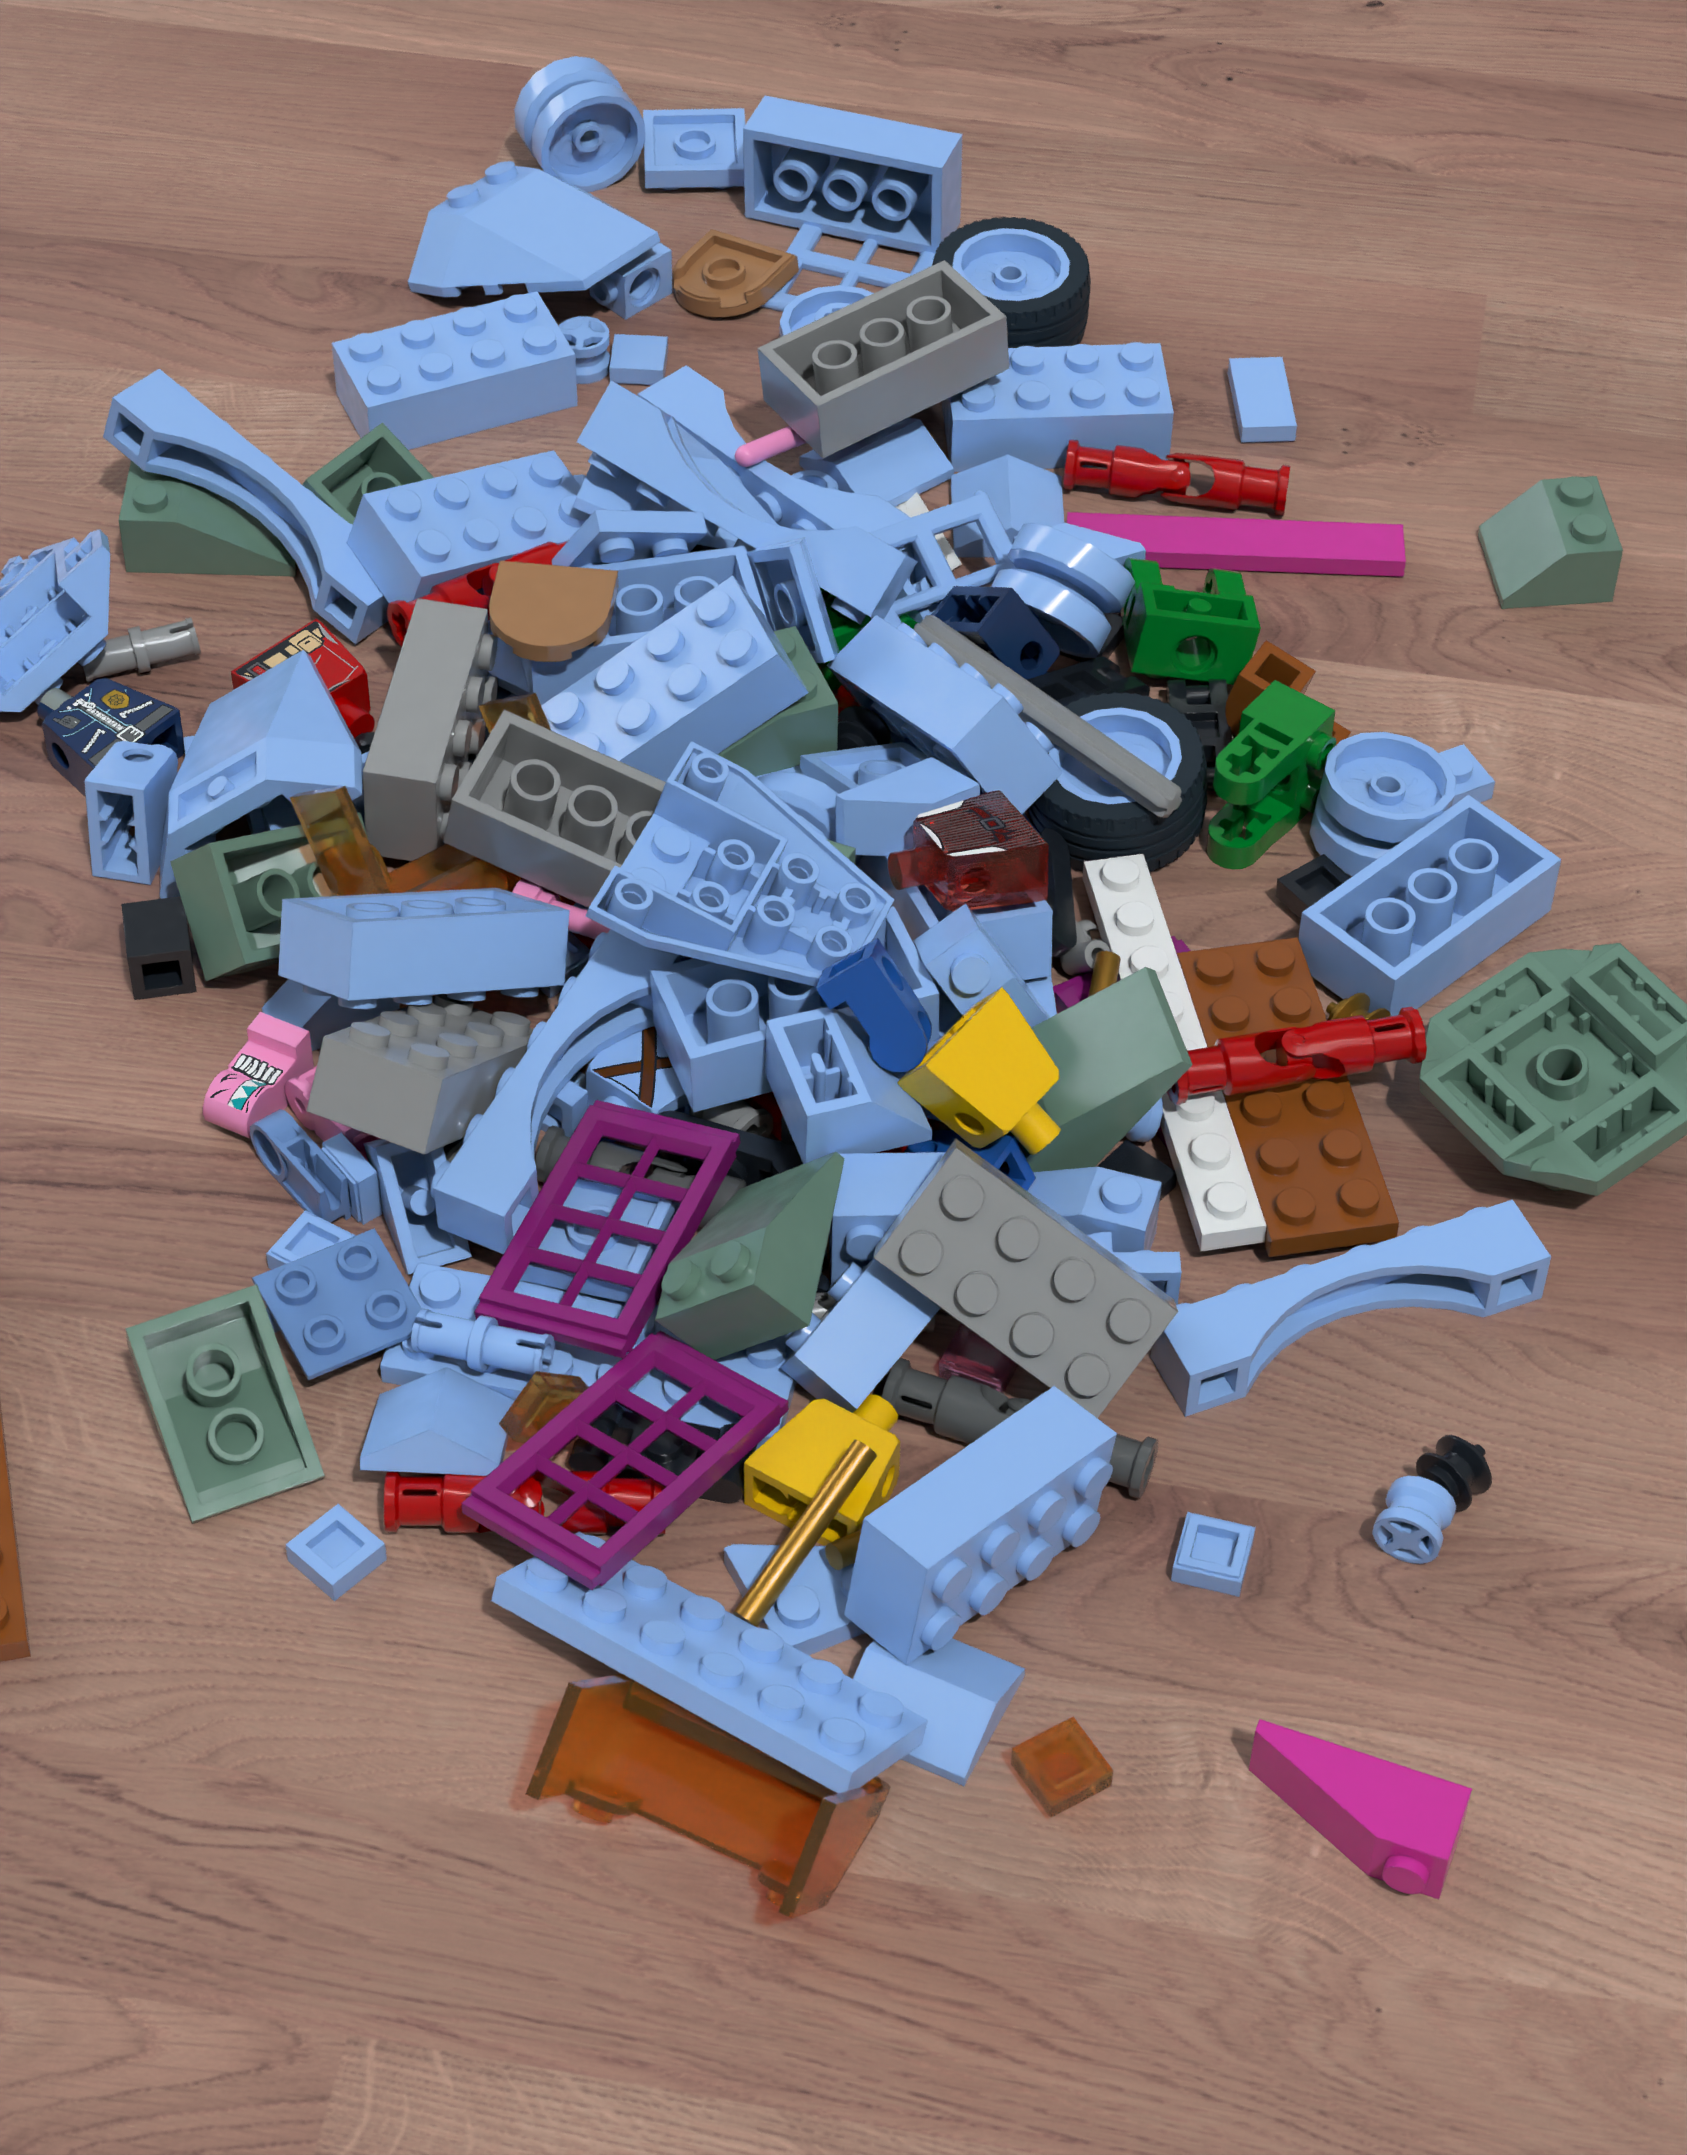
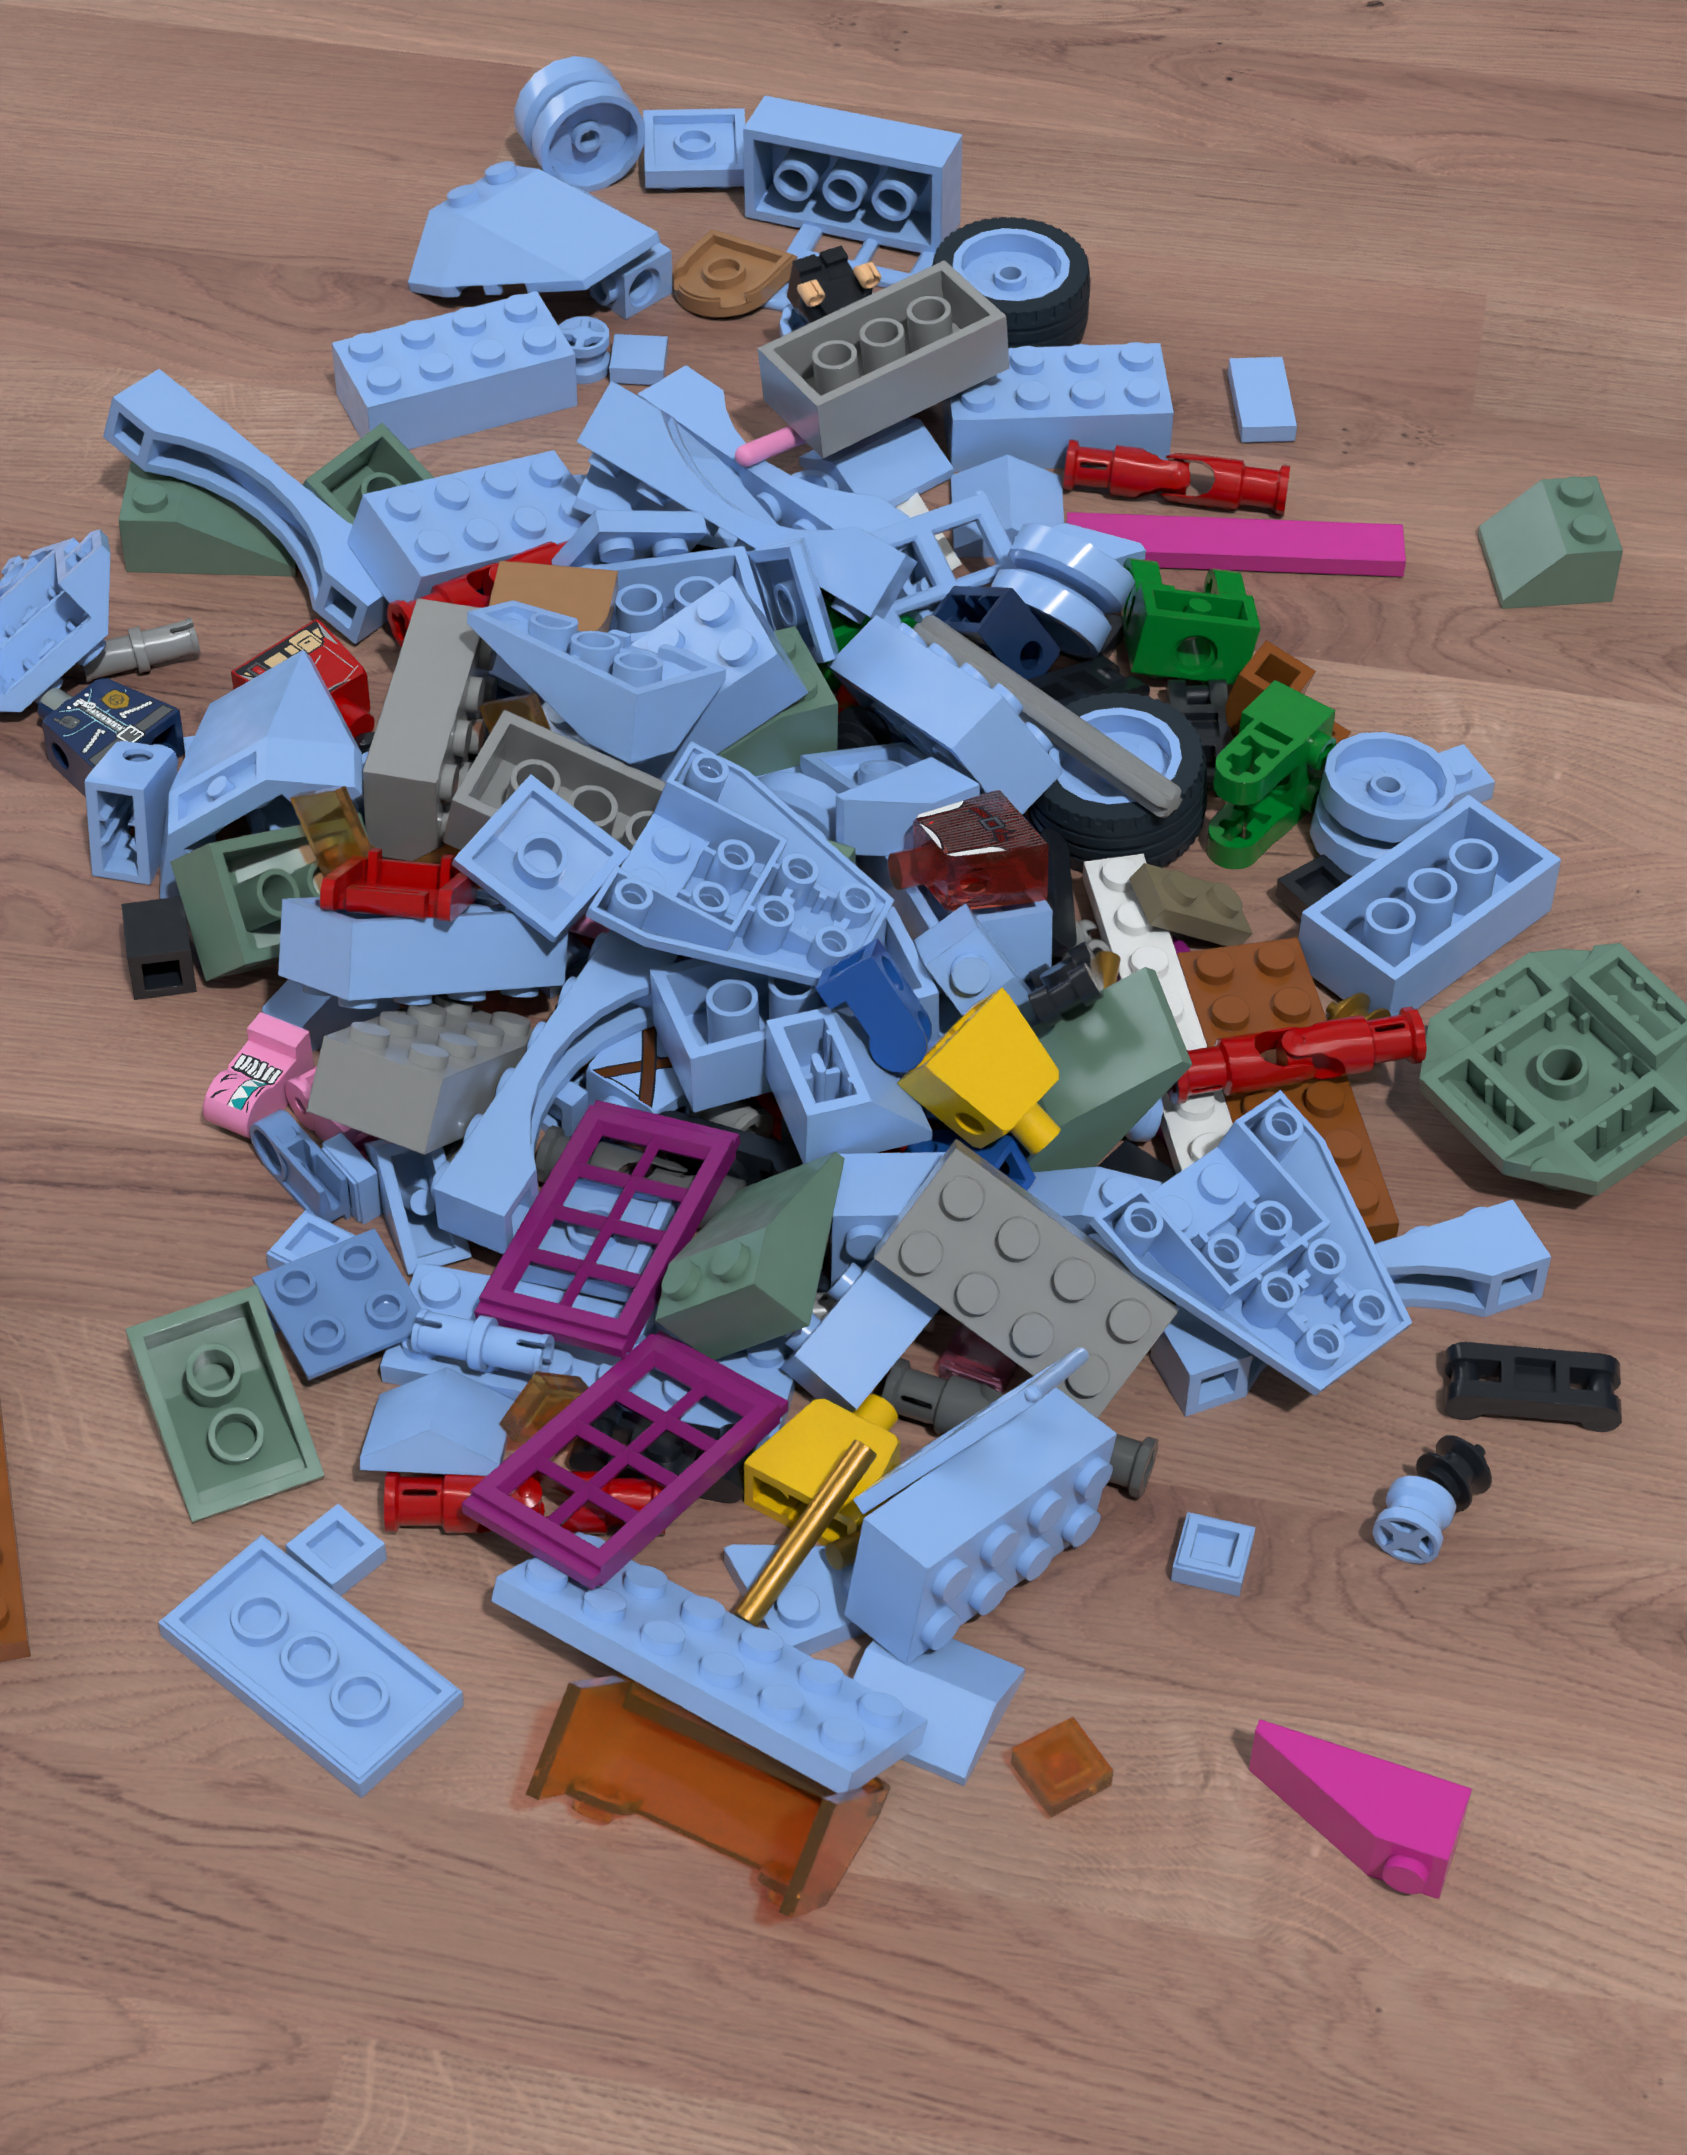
(311, 1665): none -> light blue tile
(398, 888): none -> red container
(541, 858): none -> light blue slope
(602, 686): none -> light blue wedge
(828, 283): none -> black piece
(971, 1430): none -> light blue window
(1066, 985): none -> black plate
(1190, 905): none -> dark tan plate
(1265, 1249): none -> light blue wedge
(1533, 1384): none -> black plate

